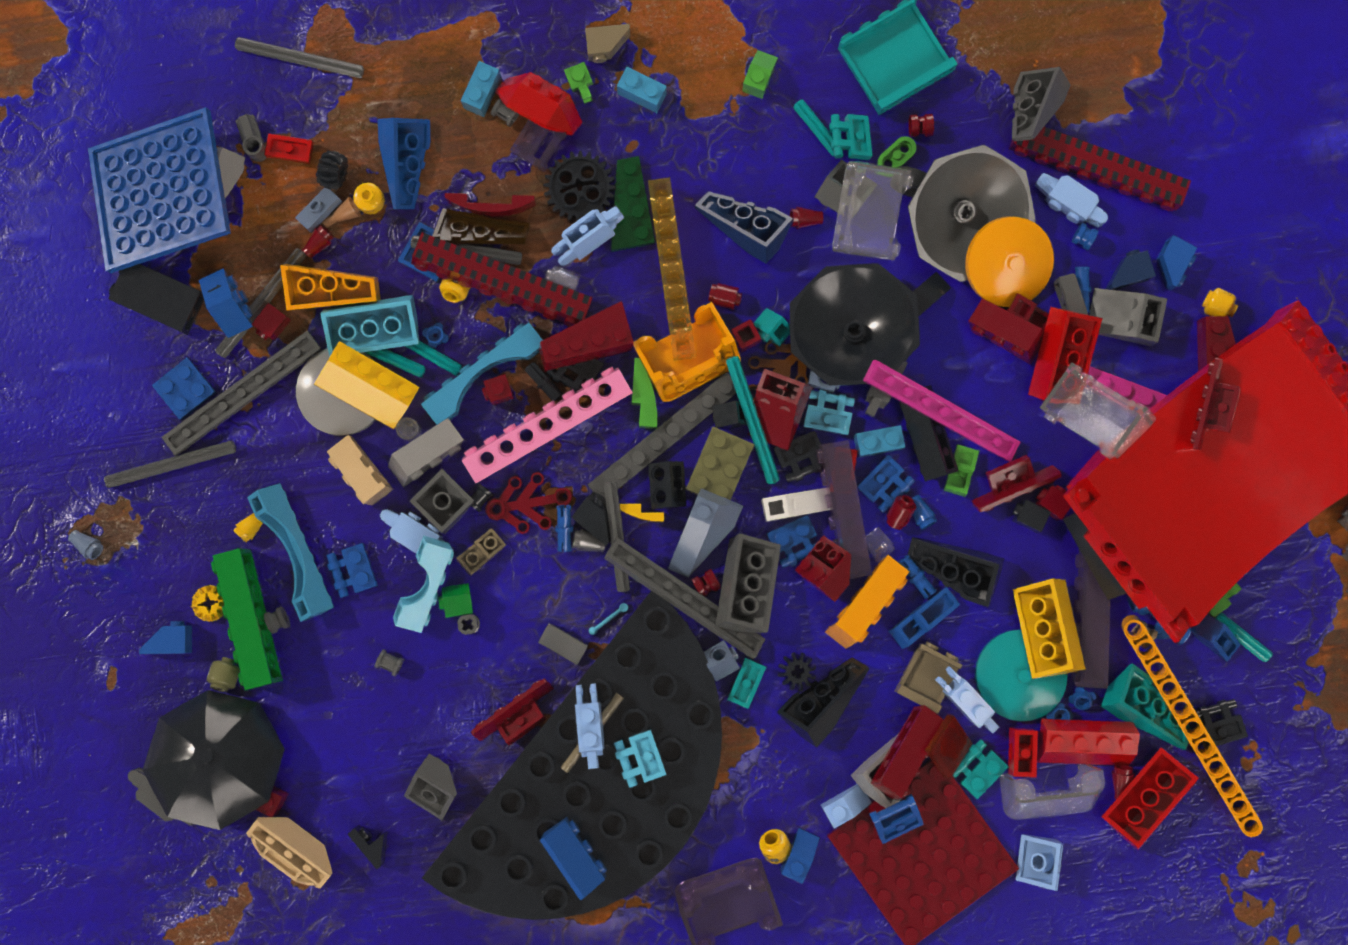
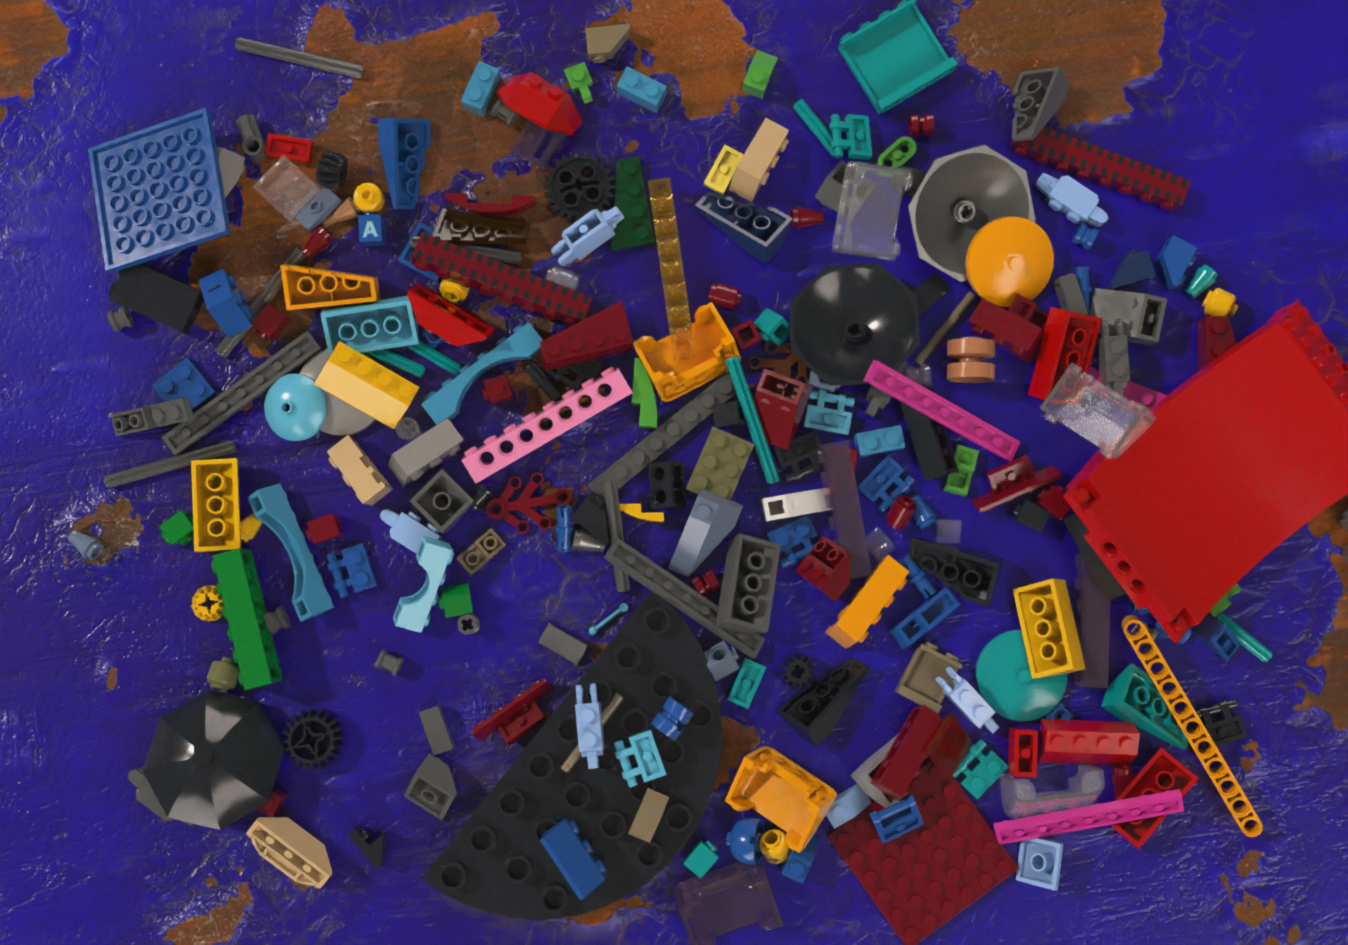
(120, 318): none -> dark grey wheel
(152, 416): none -> dark grey slope
(170, 640): blue slope -> none
(178, 529): none -> green brick
(216, 505): none -> yellow slope
(287, 188): none -> clear brick
(294, 746): none -> black gear
(306, 409): none -> medium azure dish
(324, 529): none -> dark red brick
(371, 229): none -> blue brick
(437, 730): none -> dark grey slope
(447, 319): none -> red wedge
(648, 815): none -> dark tan slope
(672, 718): none -> blue wheel
(701, 858): none -> teal brick
(723, 169): none -> light yellow plate
(745, 840): none -> blue cylinder
(758, 159): none -> tan wedge
(781, 794): none -> light orange windscreen
(919, 375): none -> clear wheel
(944, 329): none -> dark tan bar
(948, 531): none -> clear slope
(970, 353): none -> nougat wheel
(1082, 698): blue plate -> none
(1089, 816): none -> dark pink plate
(1113, 357): none -> dark grey hinge
(1201, 281): none -> teal cone
(1218, 405): dark red bracket -> none

